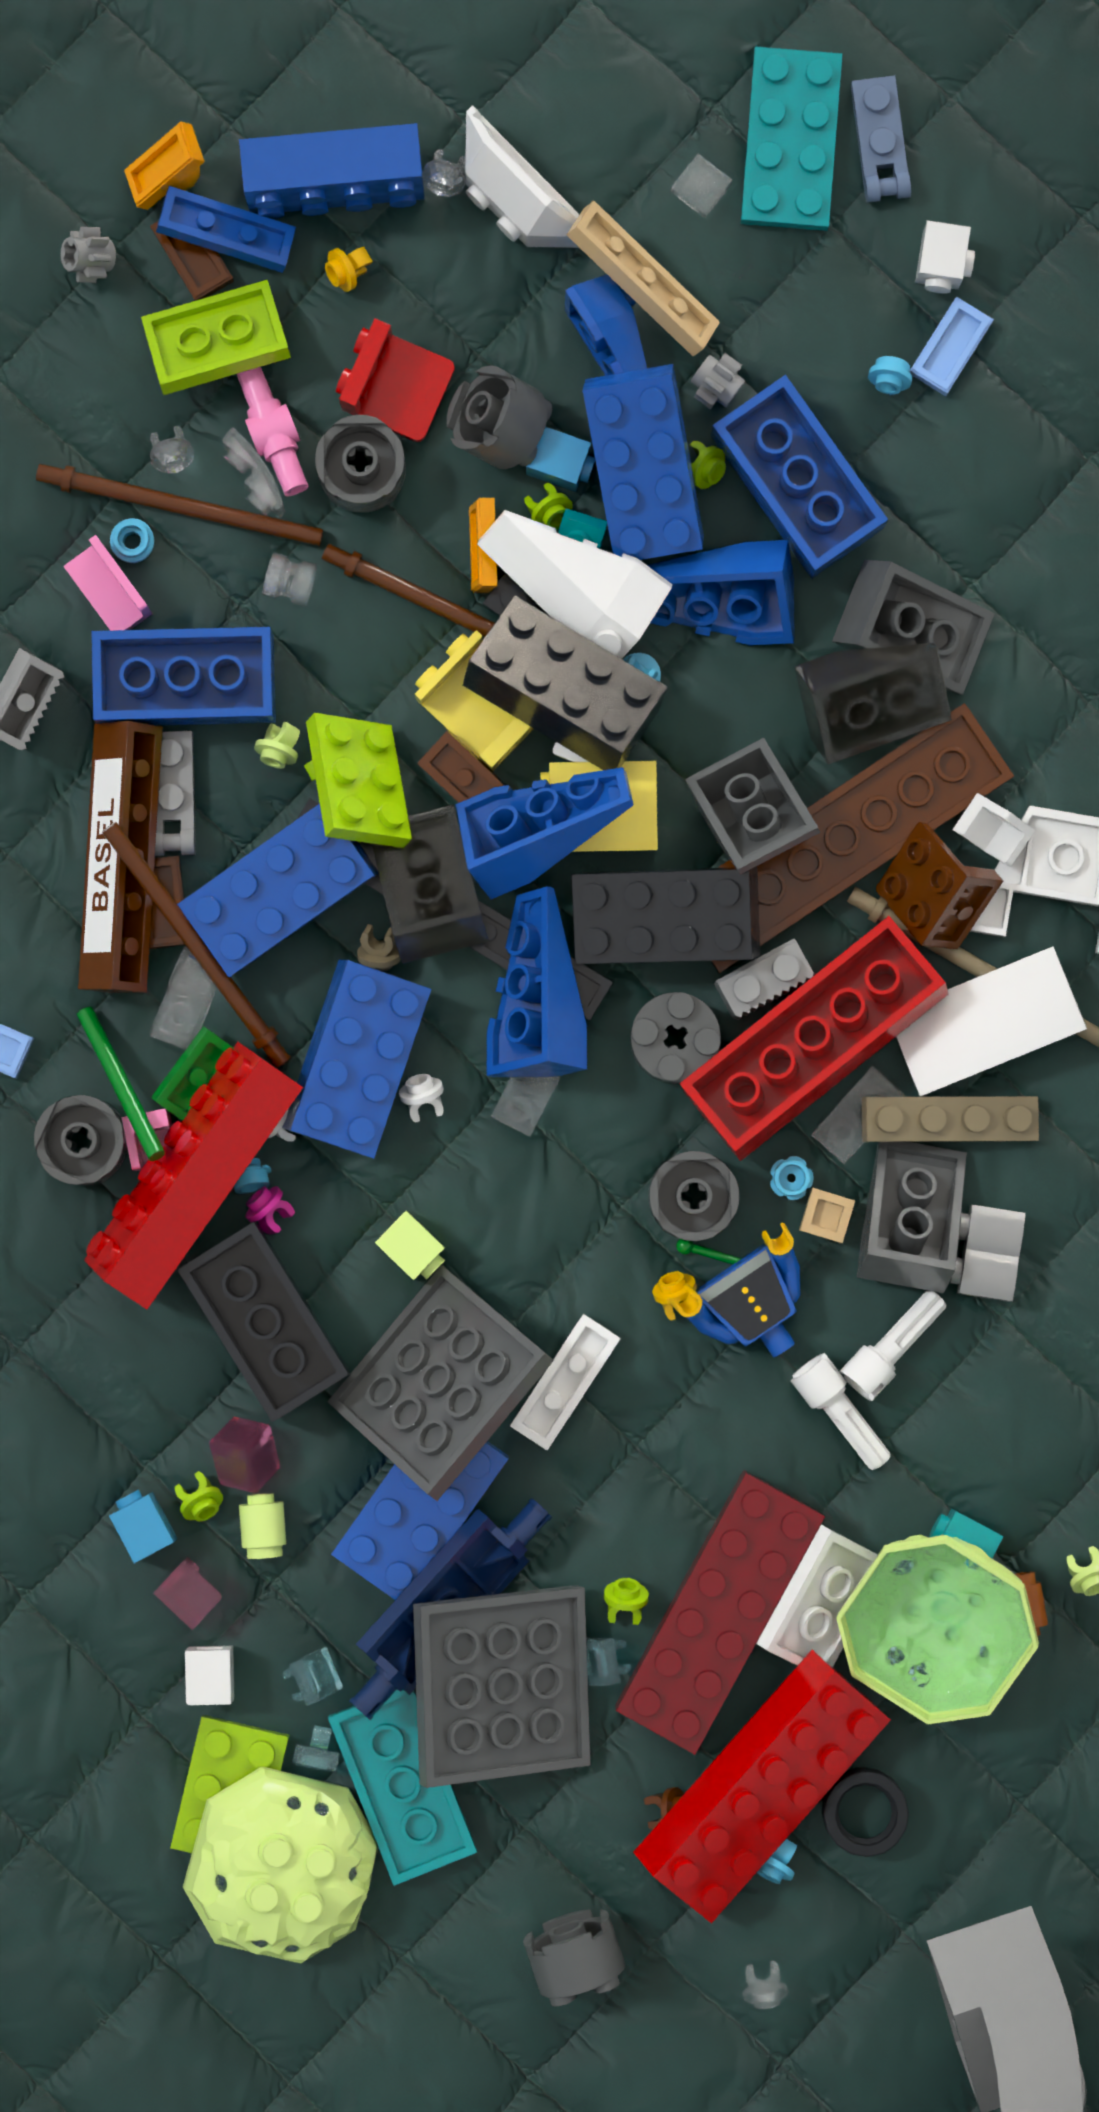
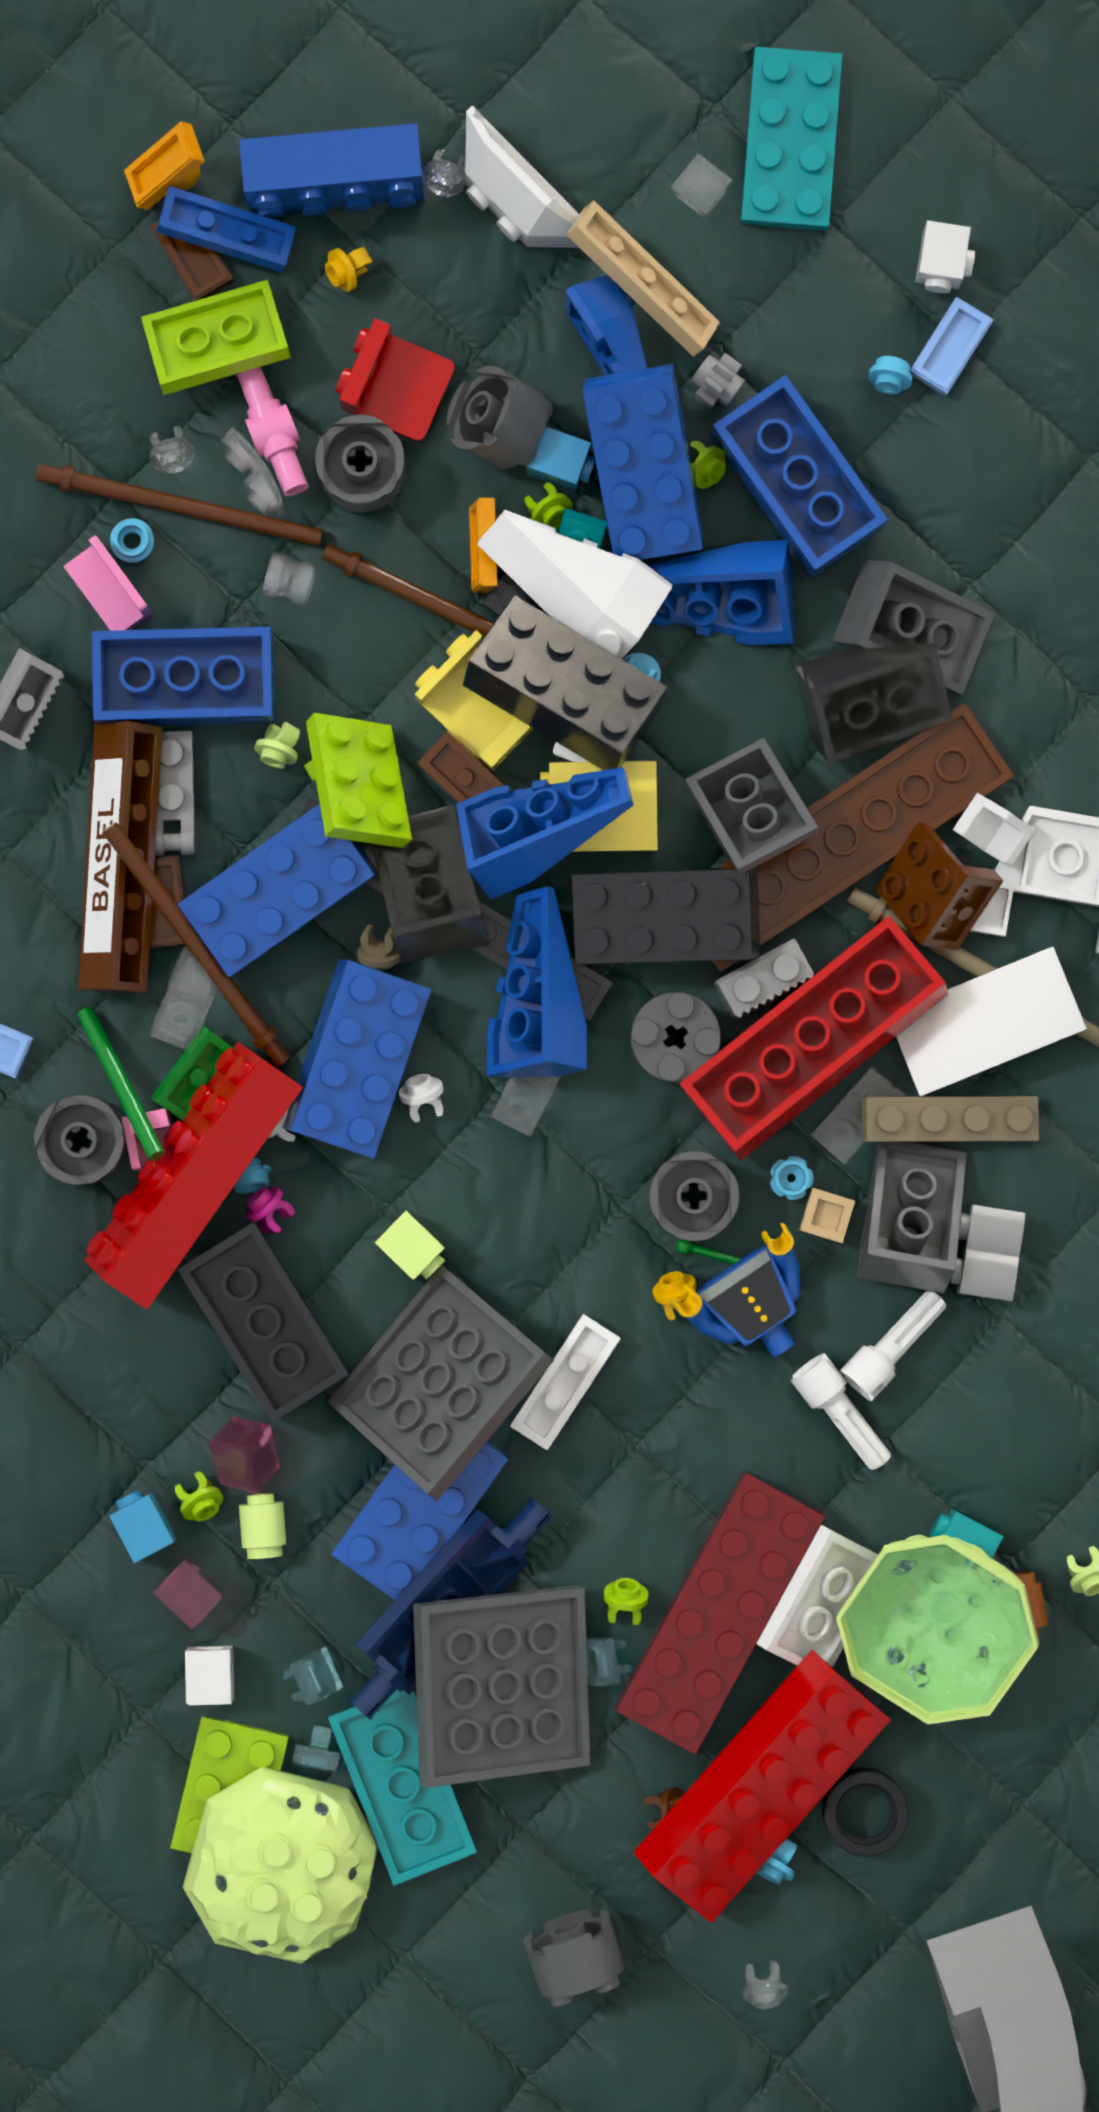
(88, 254): light grey gear -> none
(880, 137): sand blue plate -> none

